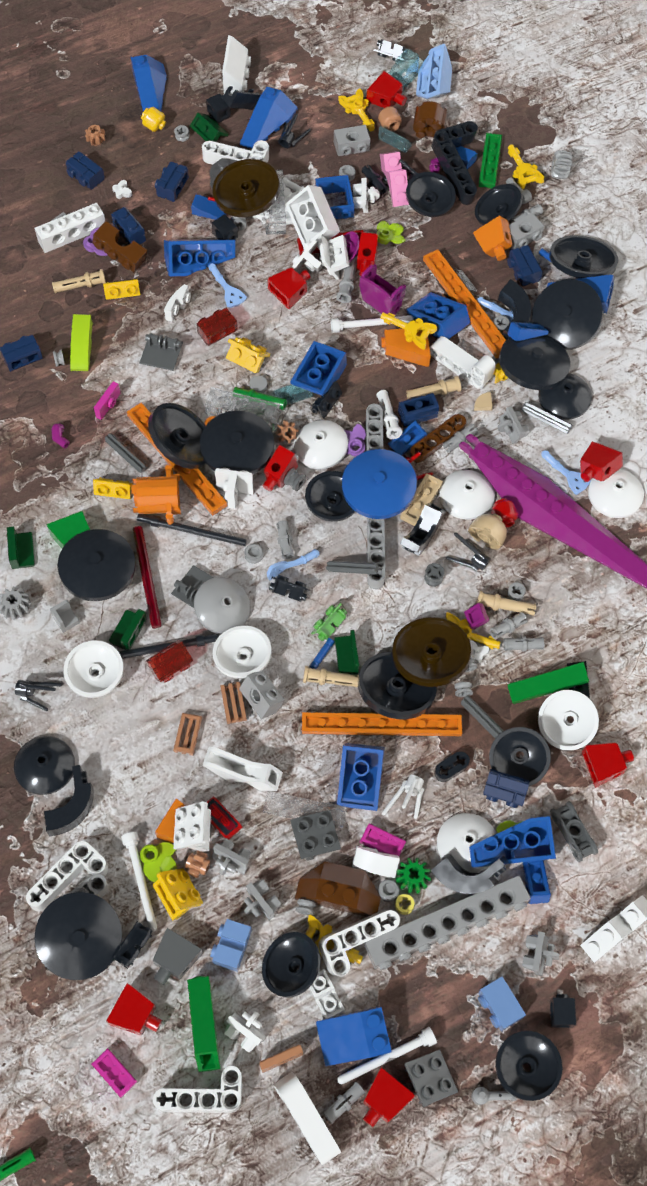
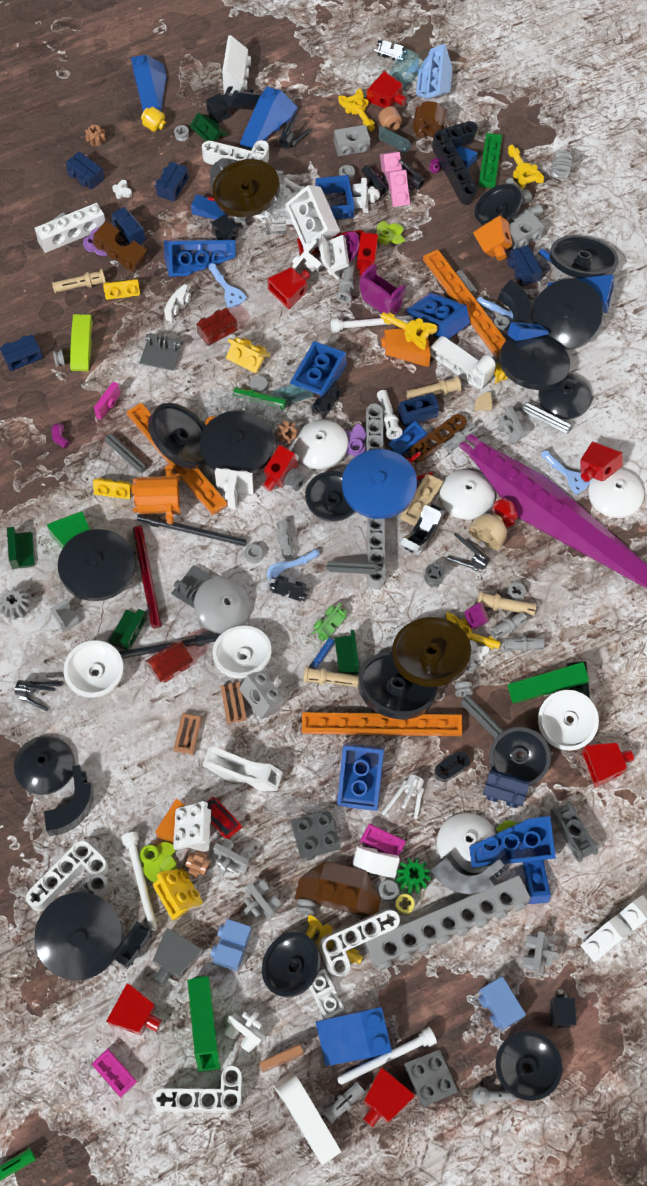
(430, 187): black dish -> none

